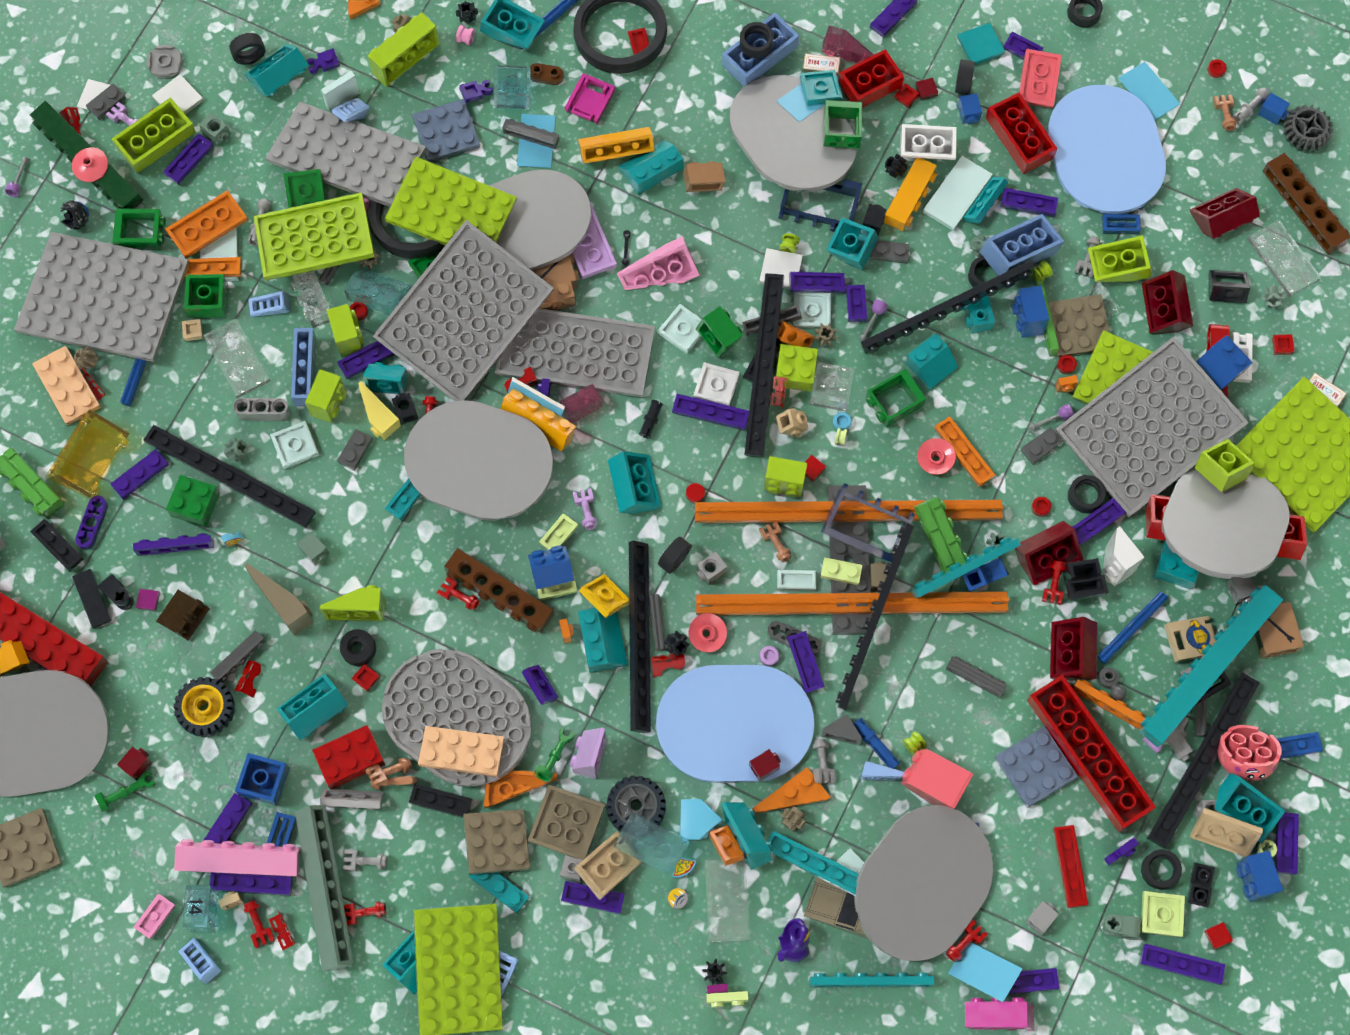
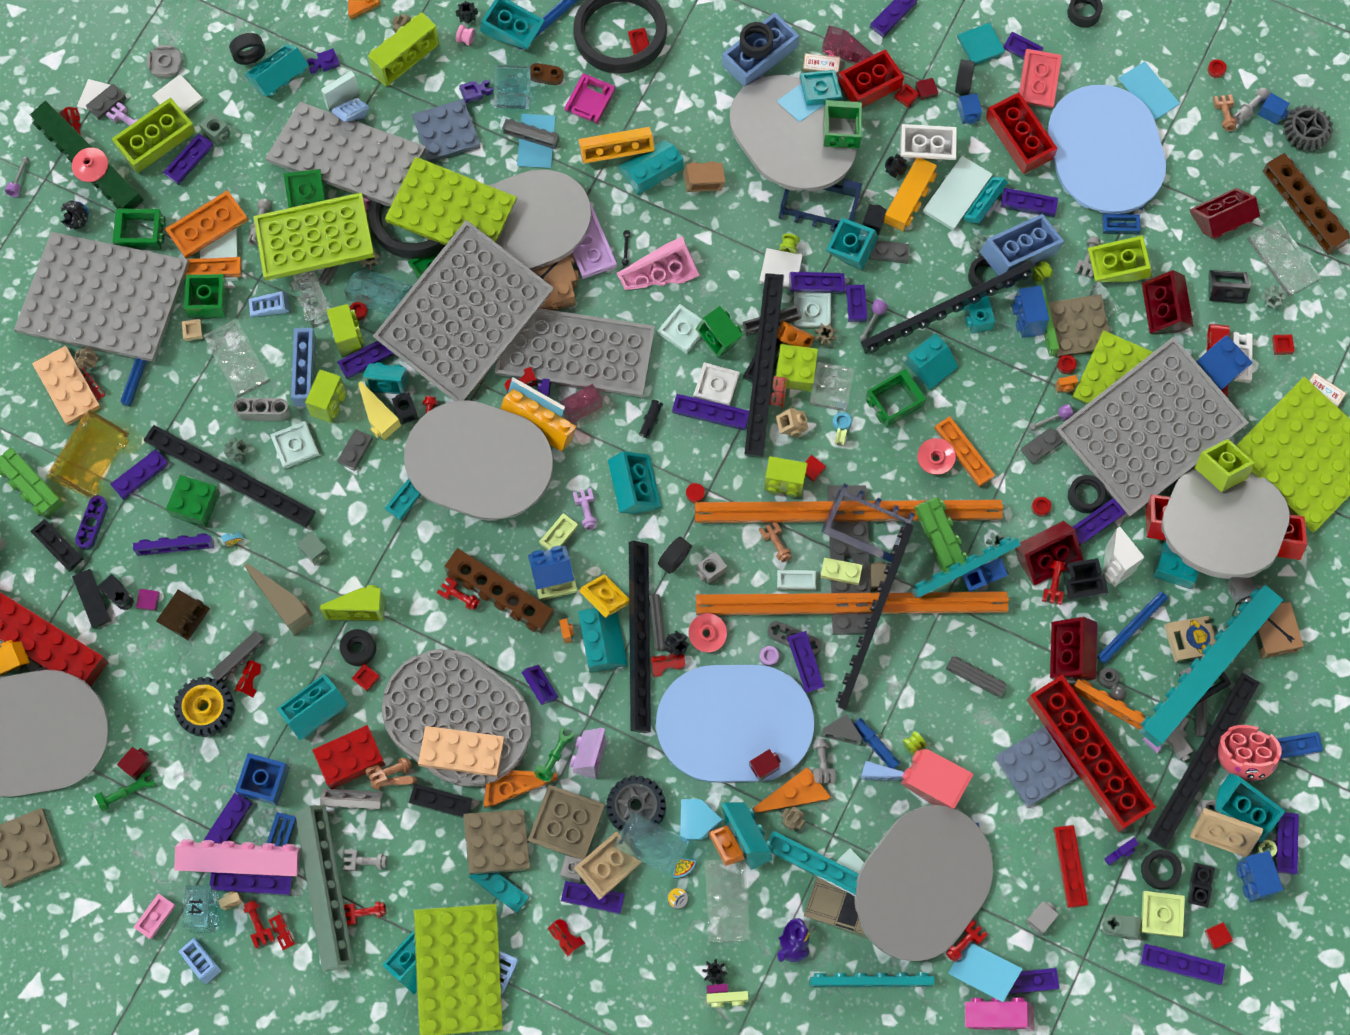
(575, 942): none -> red piece

